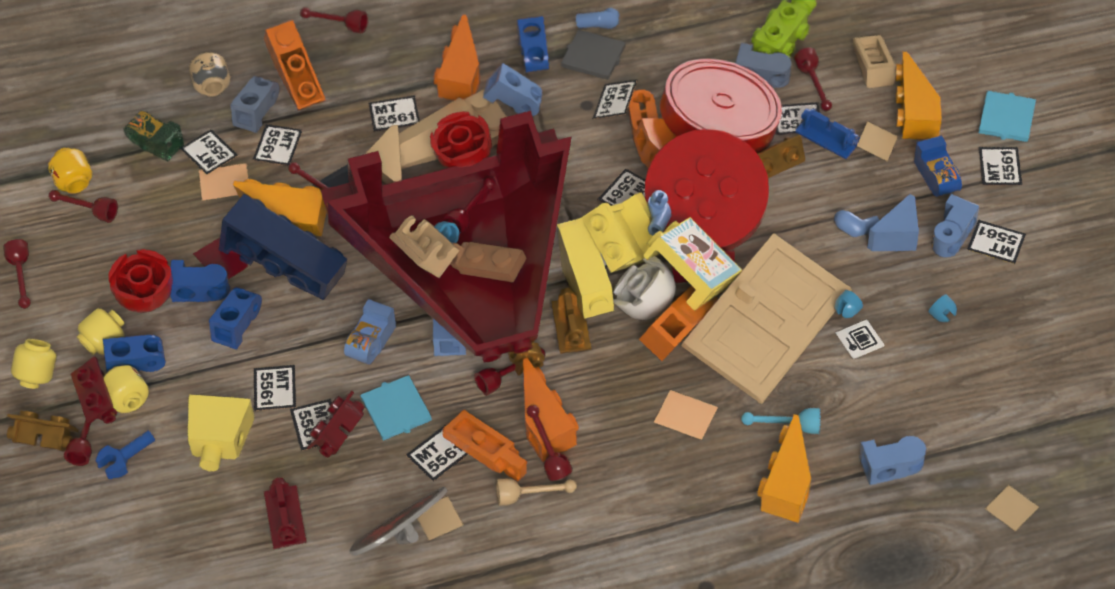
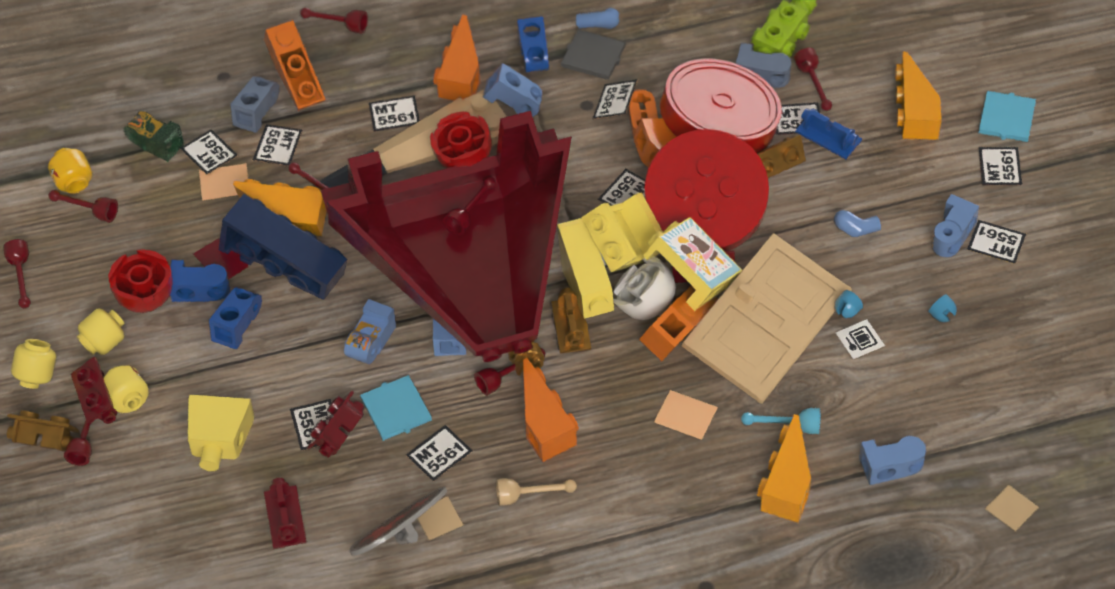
(122, 455): blue bar -> none
(140, 352): blue leg -> none
(209, 74): tan head -> none
(274, 387): sticker -> none
(389, 152): tan slope -> none
(425, 246): tan hinge -> none
(449, 230): dark azure hinge -> none
(485, 445): orange hinge -> none
(488, 261): medium nougat hinge -> none
(556, 464): dark red hinge -> none
(659, 211): medium blue arm -> none
(876, 64): tan slope -> none
(877, 141): tan sticker -> none
(896, 229): medium blue slope -> none
(937, 166): blue leg -> none

